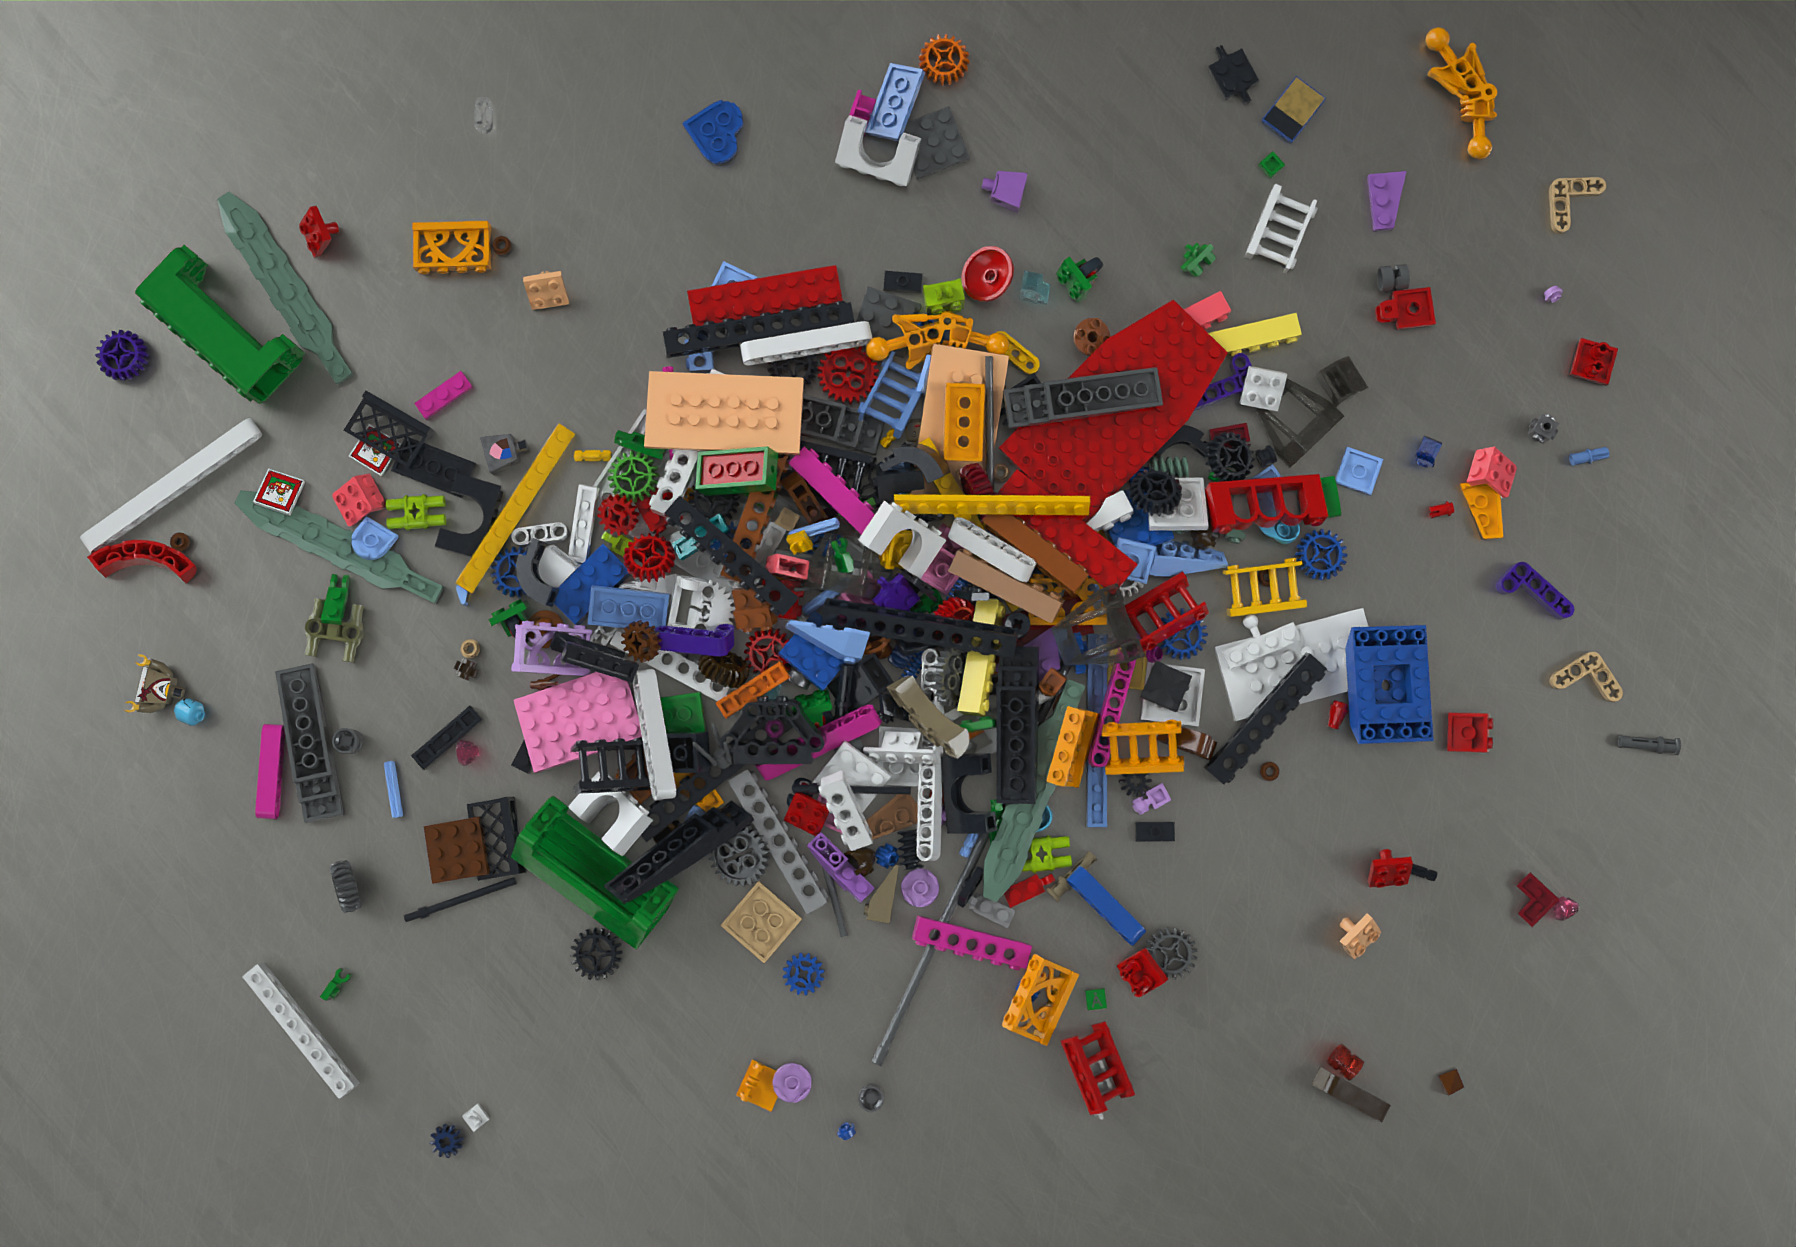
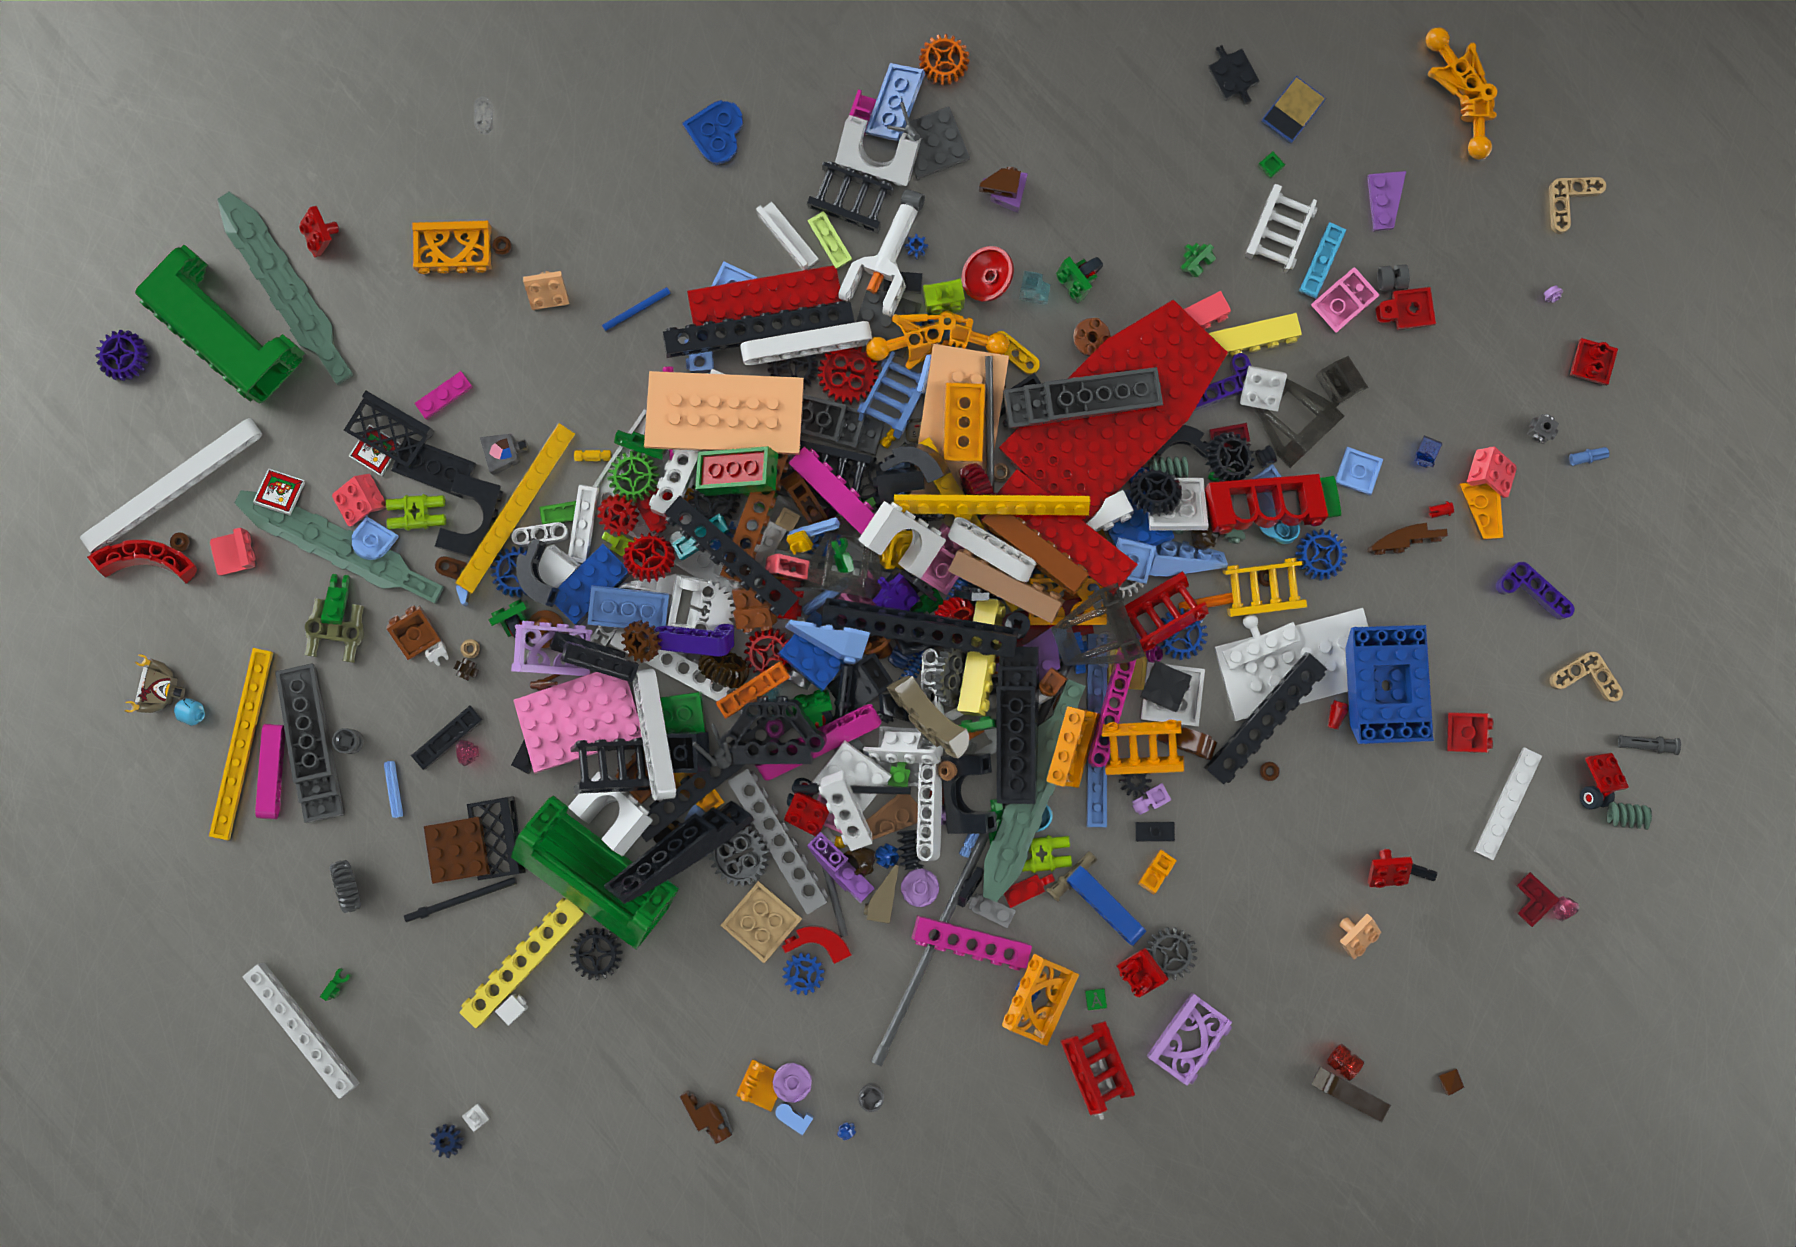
(233, 552): none -> coral bracket
(241, 744): none -> yellow plate
(413, 632): none -> dark orange plate
(435, 651): none -> white tile
(454, 569): none -> reddish brown plate
(478, 1016): none -> light yellow brick
(512, 1008): none -> white brick
(558, 513): none -> bright green plate
(635, 309): none -> blue bar
(708, 1116): none -> reddish brown plate
(787, 236): none -> white fence
(792, 1118): none -> light blue leg
(821, 935): none -> red arch
(829, 240): none -> yellowish green plate
(836, 840): none -> arm
(853, 215): none -> black fence
(884, 264): none -> white piece
(899, 775): none -> bright green plate
(909, 128): none -> dark grey plant
(920, 241): none -> blue gear
(951, 770): none -> medium nougat plate
(1002, 183): none -> reddish brown slope
(1157, 871): none -> light orange slope
(1163, 1047): none -> lavender fence
(1211, 601): none -> orange axle
(1322, 260): none -> medium azure plate
(1345, 300): none -> bright pink slope
(1400, 539): none -> reddish brown slope
(1508, 803): none -> white plate
(1608, 780): none -> red plate
(1629, 813): none -> sand green piece

